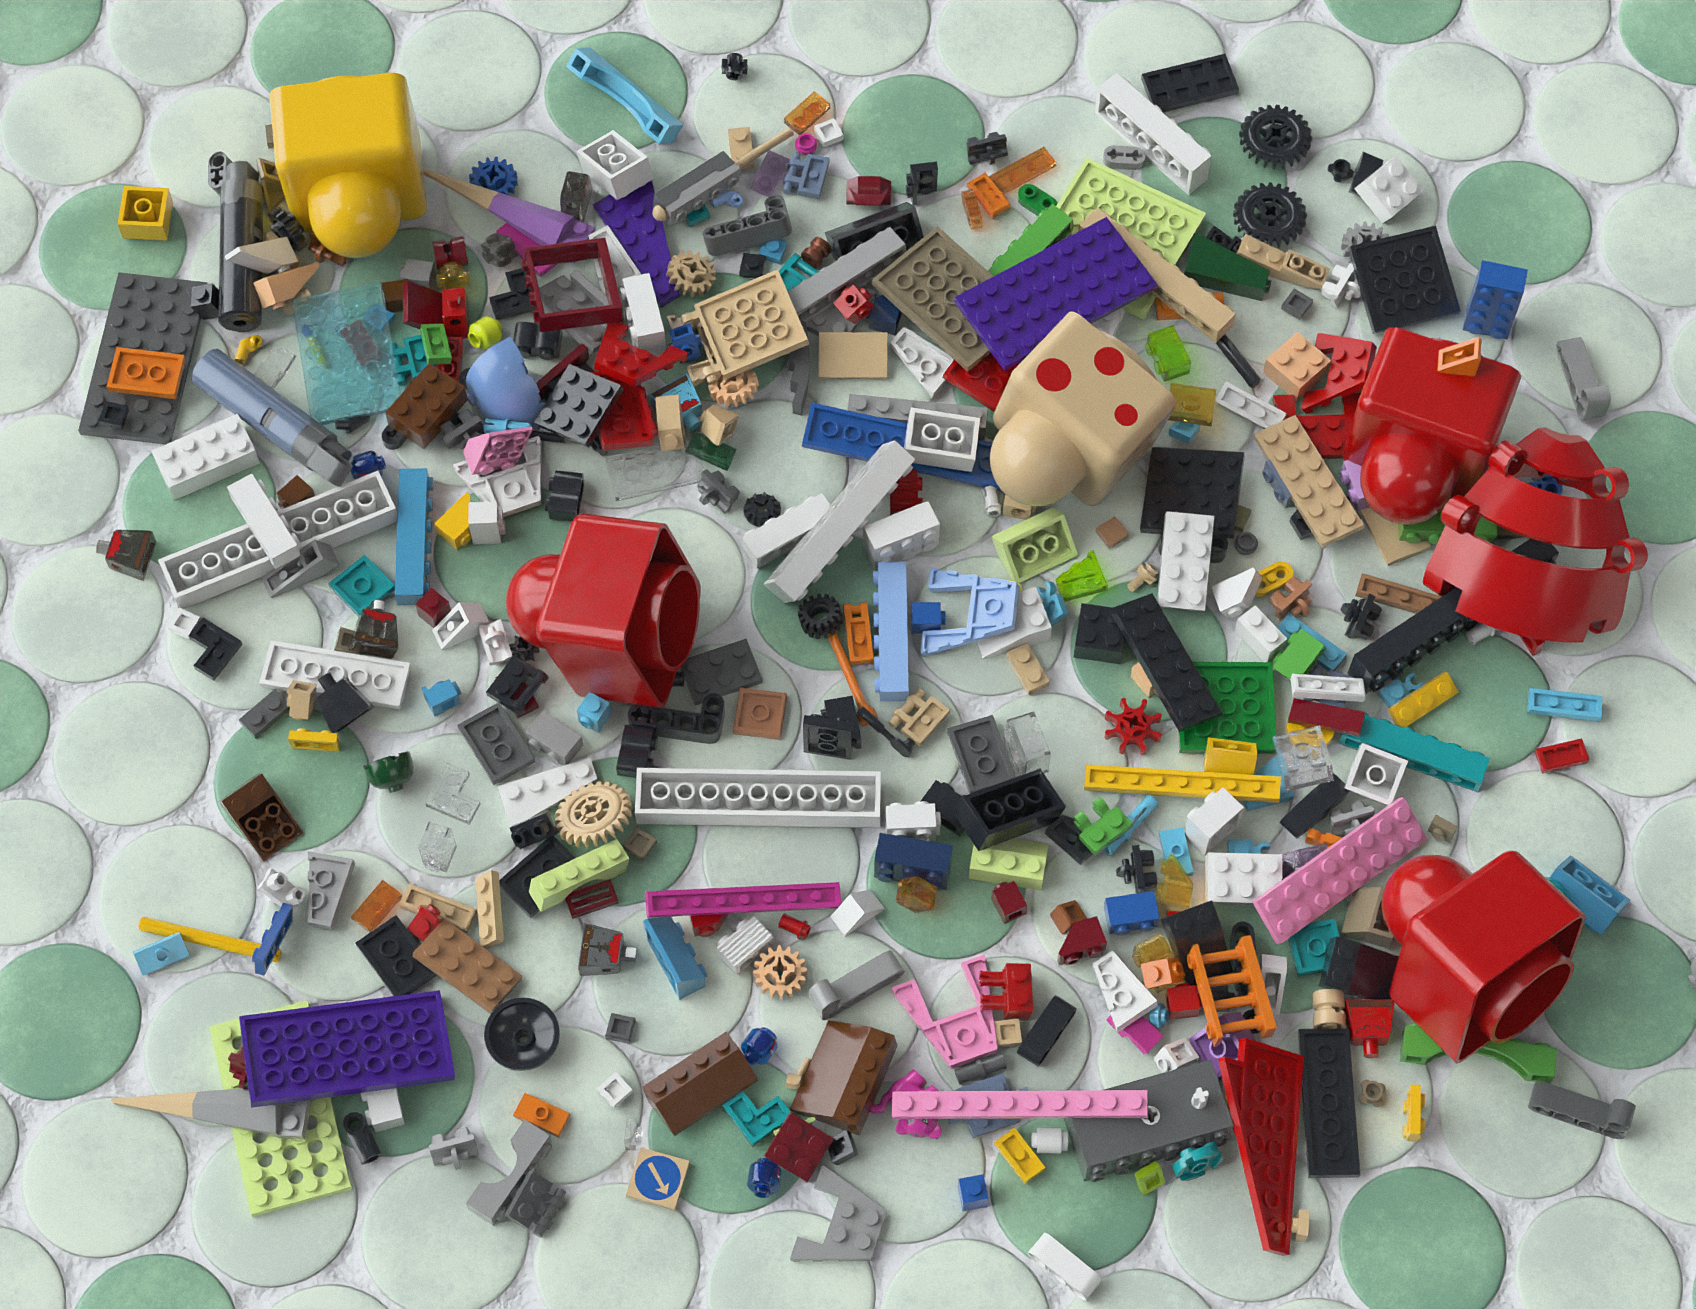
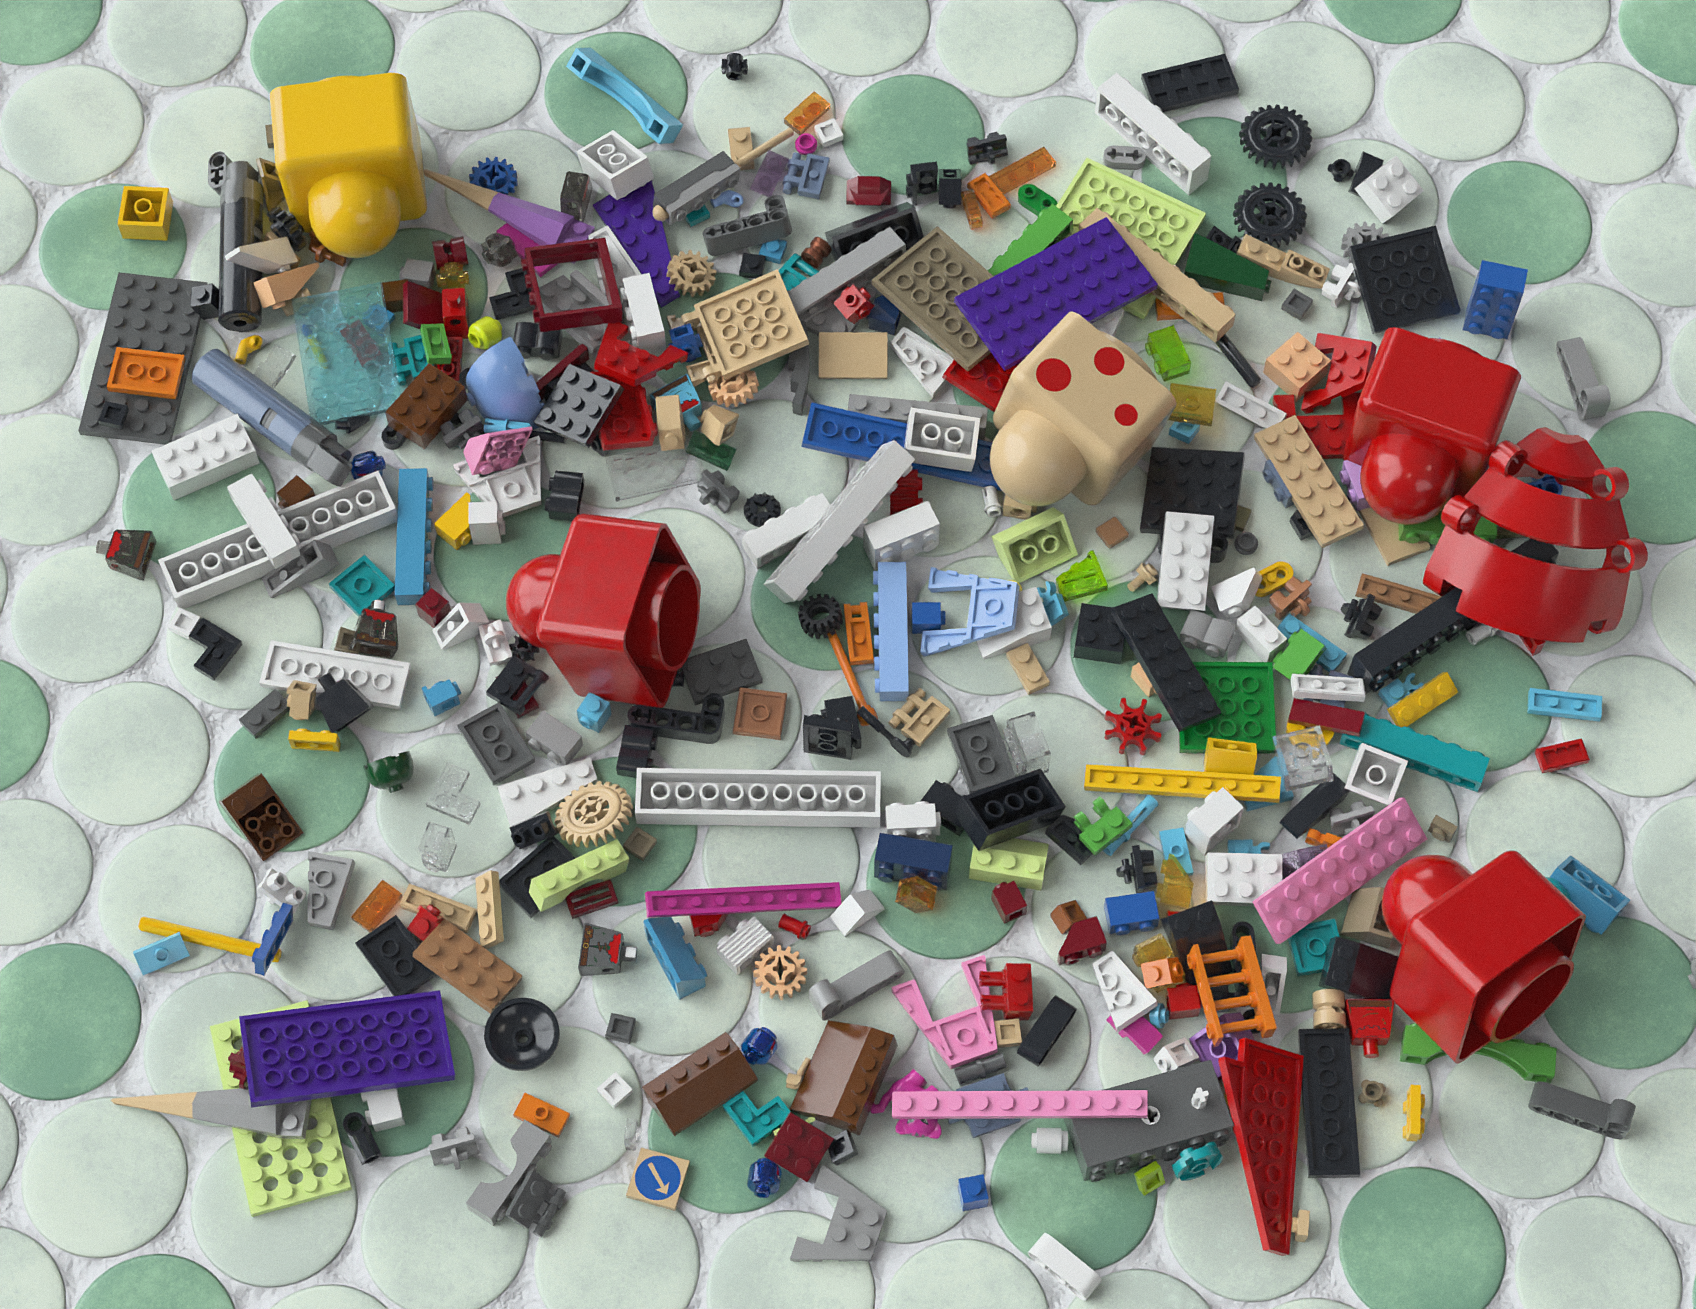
(949, 187): none -> black slope
(1019, 1156): yellow plate -> none
(1207, 633): none -> light grey brick
(1461, 358): orange slope -> none

